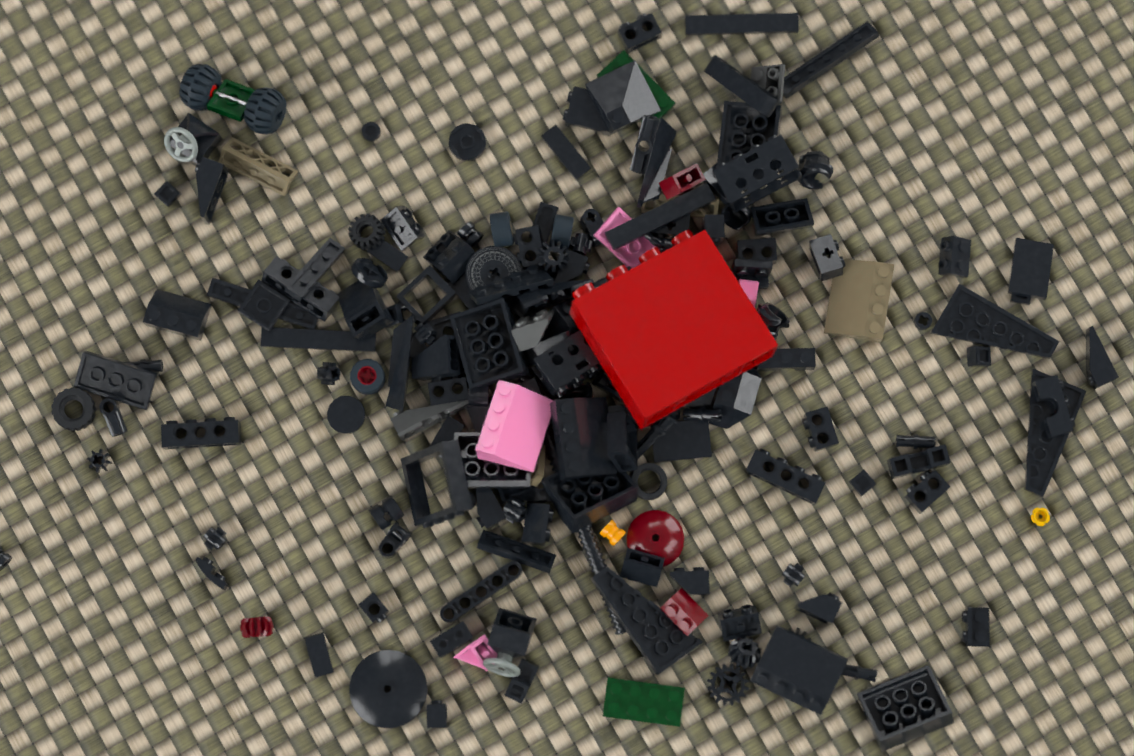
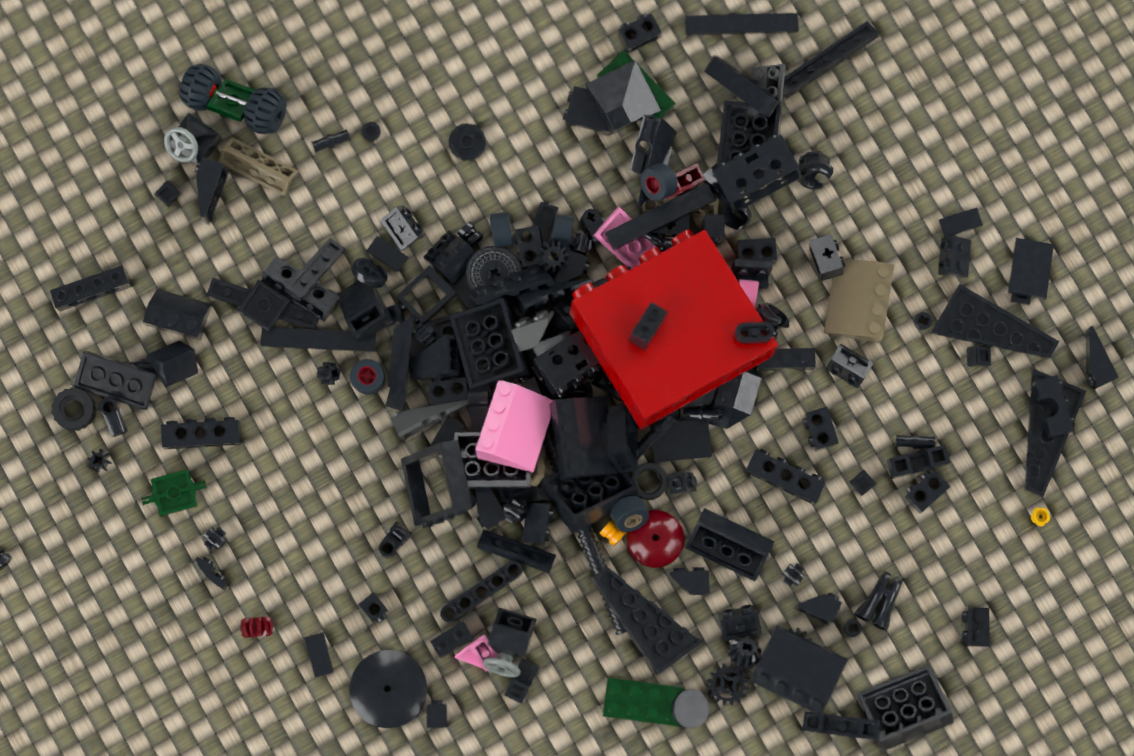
(91, 288): none -> black brick
(174, 363): none -> black slope
(174, 492): none -> dark green plate
(331, 140): none -> black pin
(346, 414): black tile -> none
(373, 239): black tyre -> none
(393, 512): black wheel -> none
(565, 152): black tile -> none
(629, 513): none -> black wheel
(642, 567): black brick -> none
(648, 326): none -> black brick
(658, 182): none -> black wheel
(682, 483): none -> black bracket
(684, 611): dark red brick -> none
(690, 708): none -> tile
(729, 544): none -> black slope
(753, 332): none -> black plate
(781, 217): black slope -> none
(841, 726): none -> black slope
(849, 366): none -> black bracket
(851, 622): none -> black bush
(860, 672): black axle -> none
(867, 608): none -> black piece
(961, 222): none -> black slope

